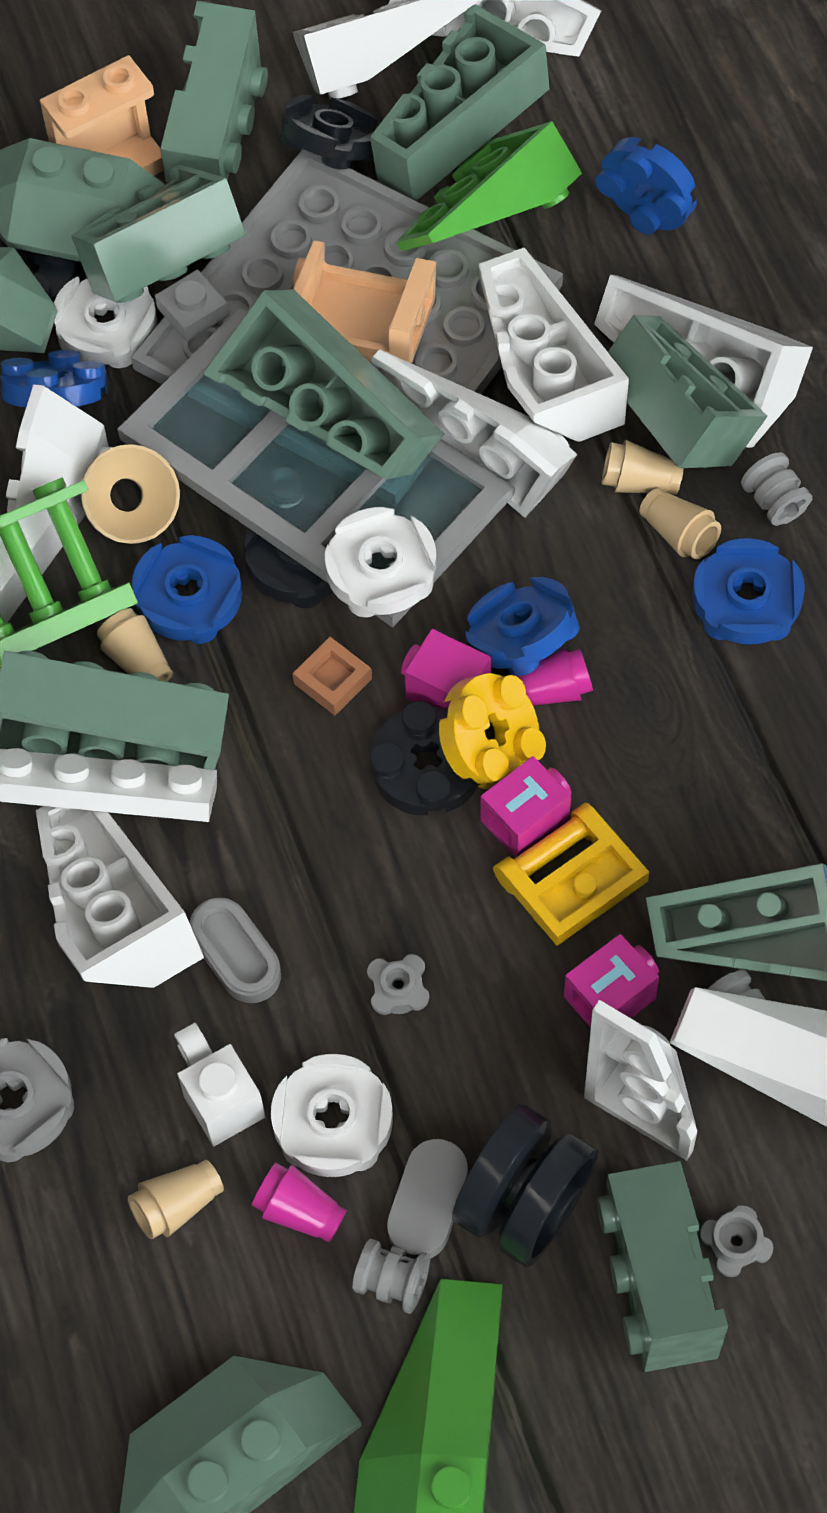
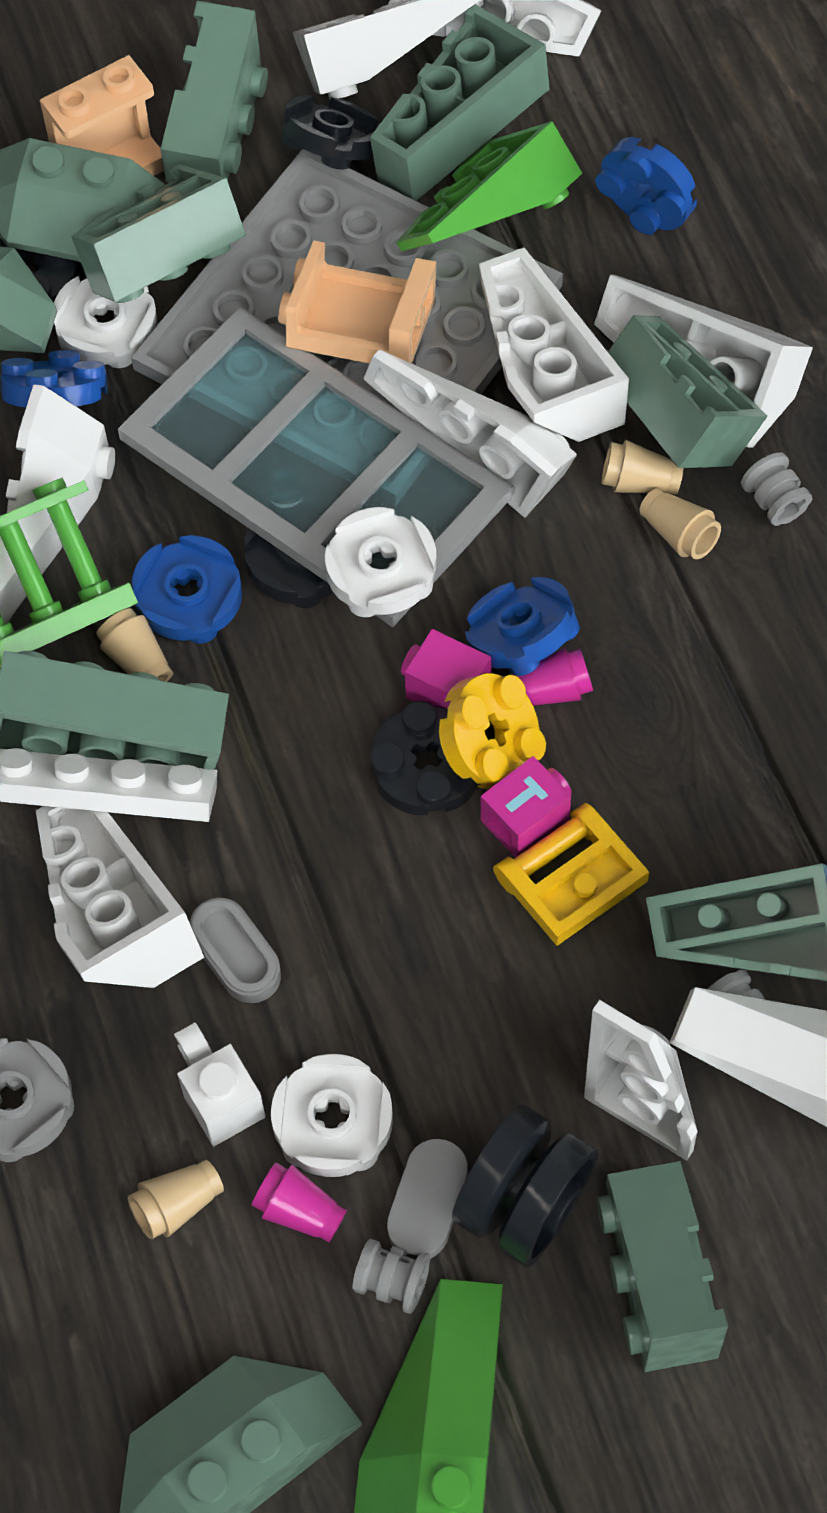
(158, 493): tan piece -> none
(192, 305): light grey plate -> none
(323, 385): sand green wedge -> none
(332, 676): nougat plate -> none
(398, 1001): light grey plate -> none
(615, 975): dark pink brick -> none
(740, 1223): light grey plate -> none
(744, 620): blue plate -> none

